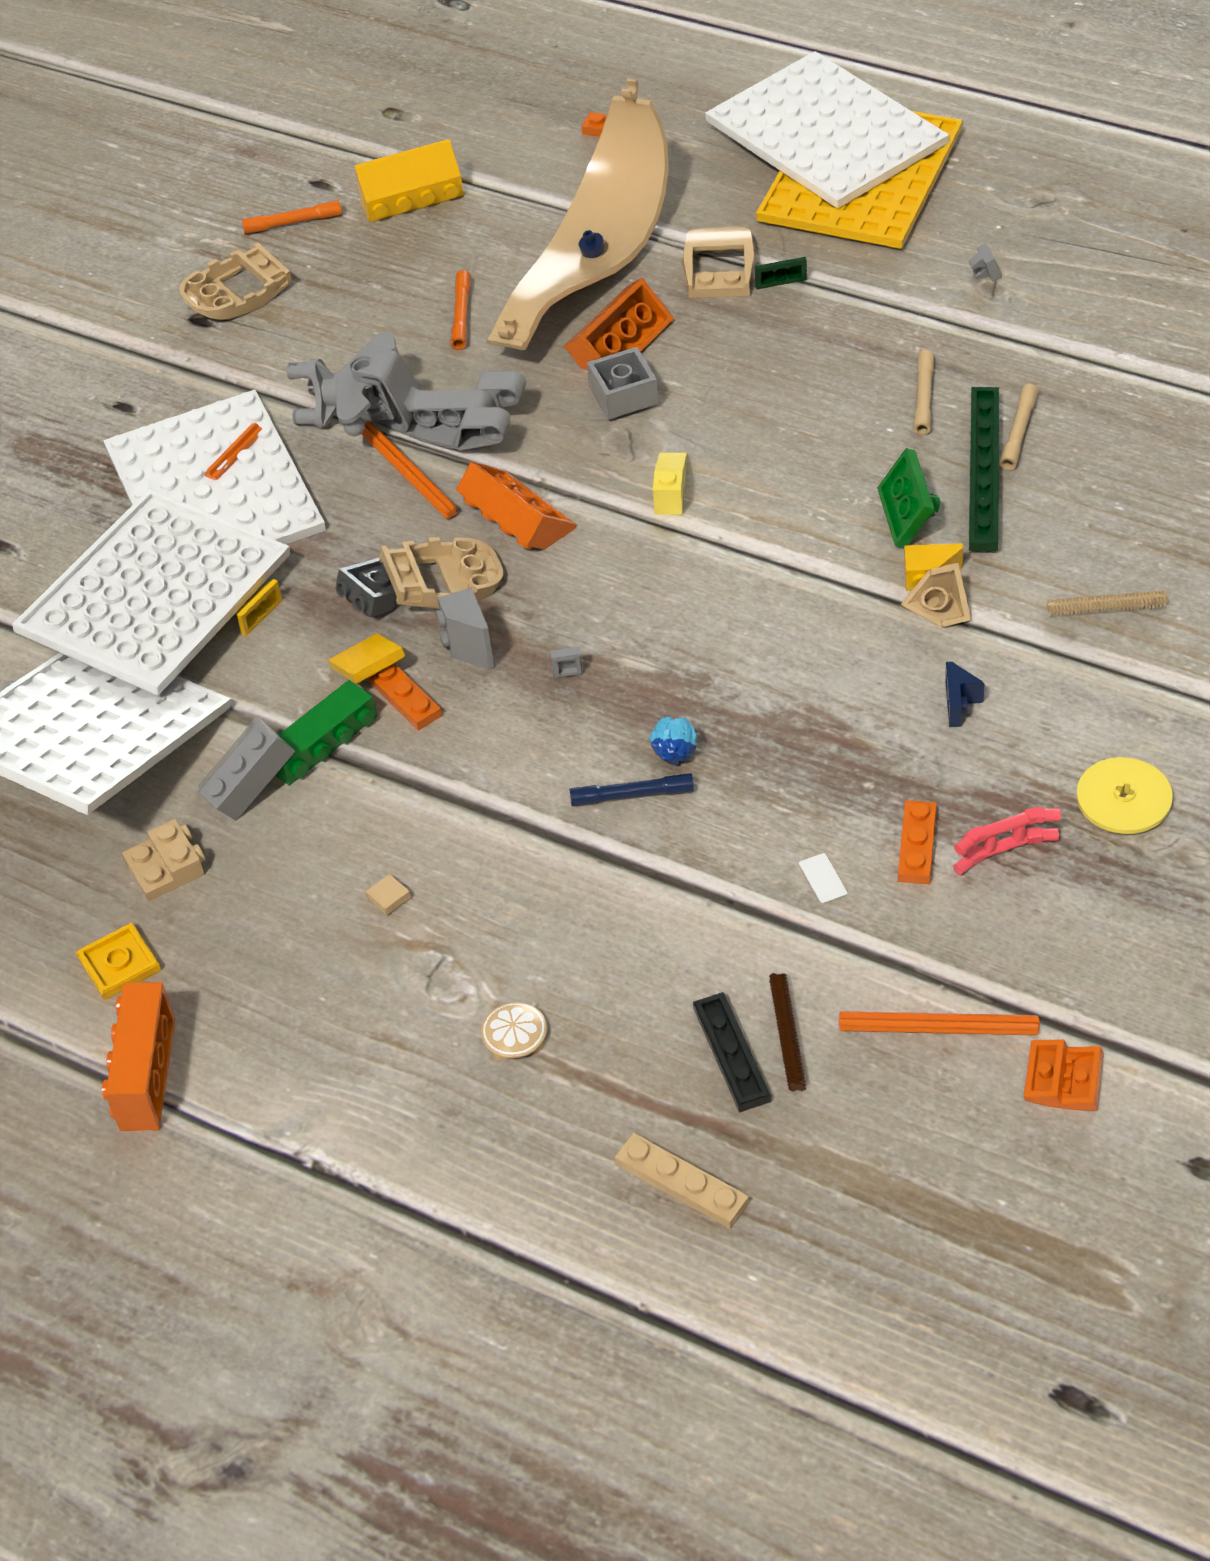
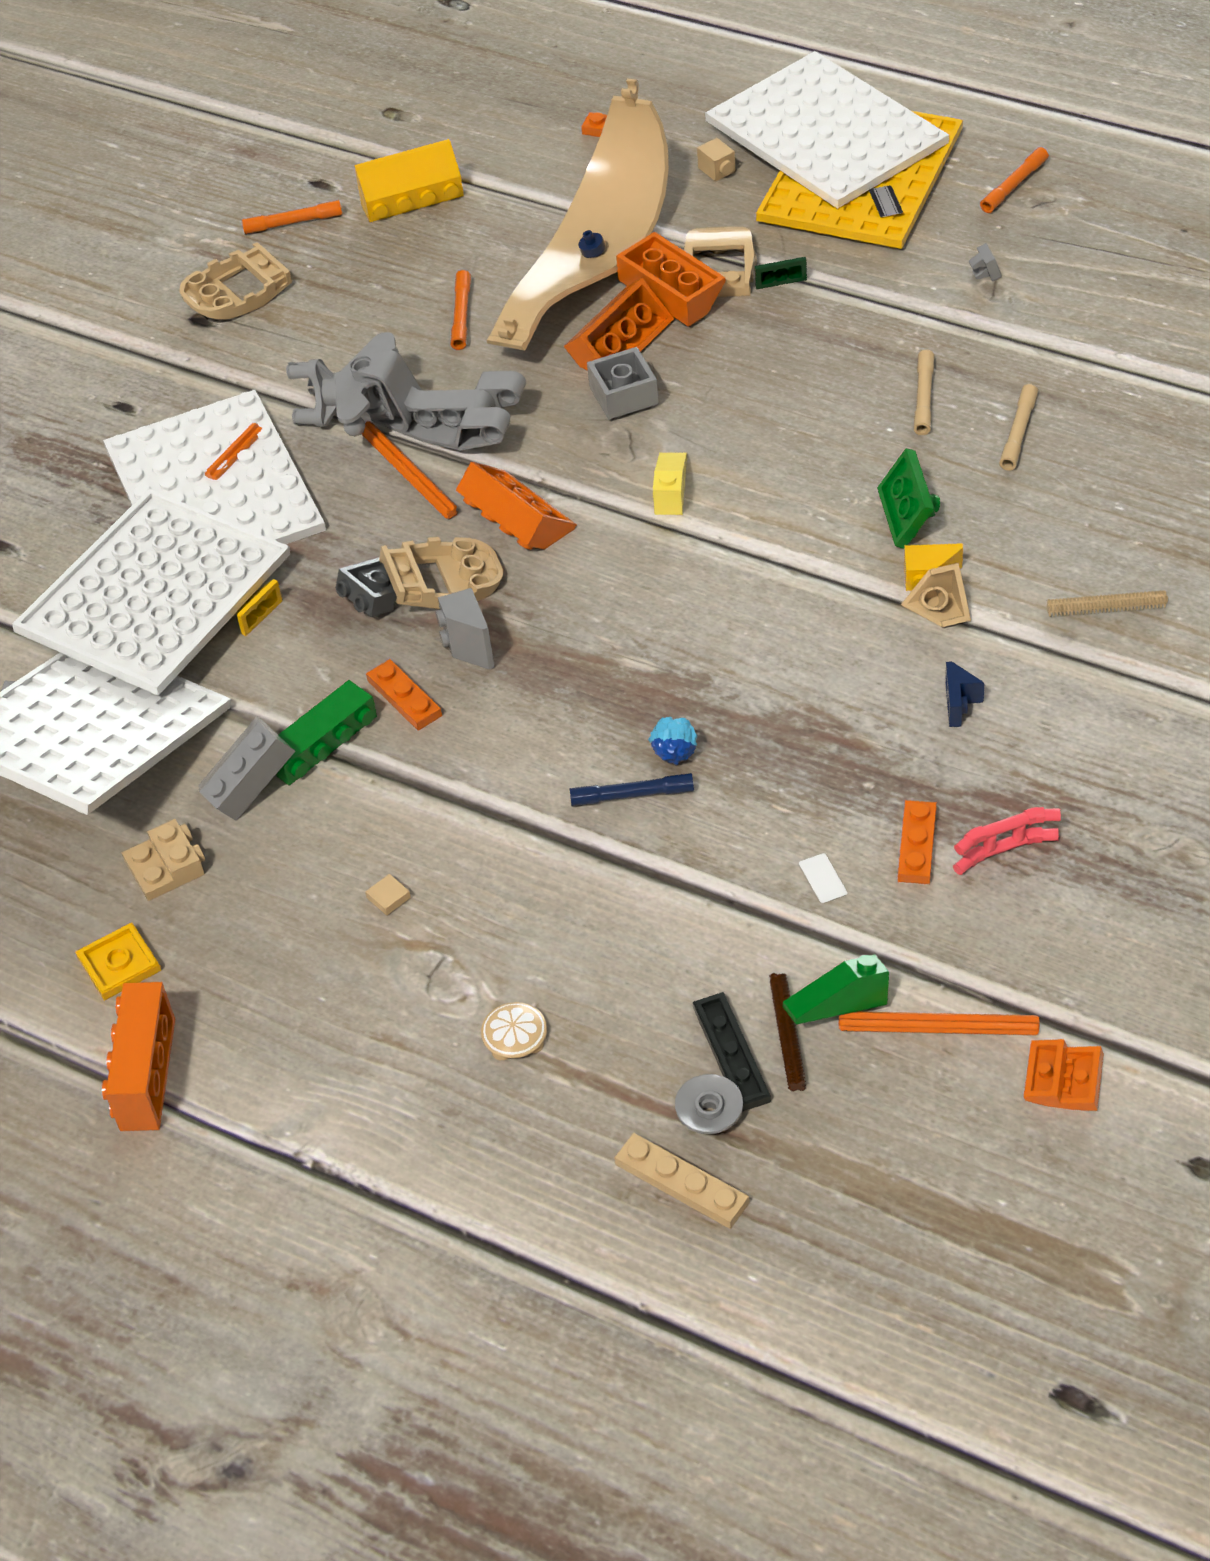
(366, 658): yellow tile -> none
(566, 662): light grey tile -> none
(675, 276): none -> orange slope
(709, 1092): none -> light grey dish
(716, 159): none -> tan brick
(844, 989): none -> green slope
(885, 201): none -> sticker
(984, 469): dark green plate -> none
(998, 194): none -> orange piece
(1146, 800): light yellow piece -> none

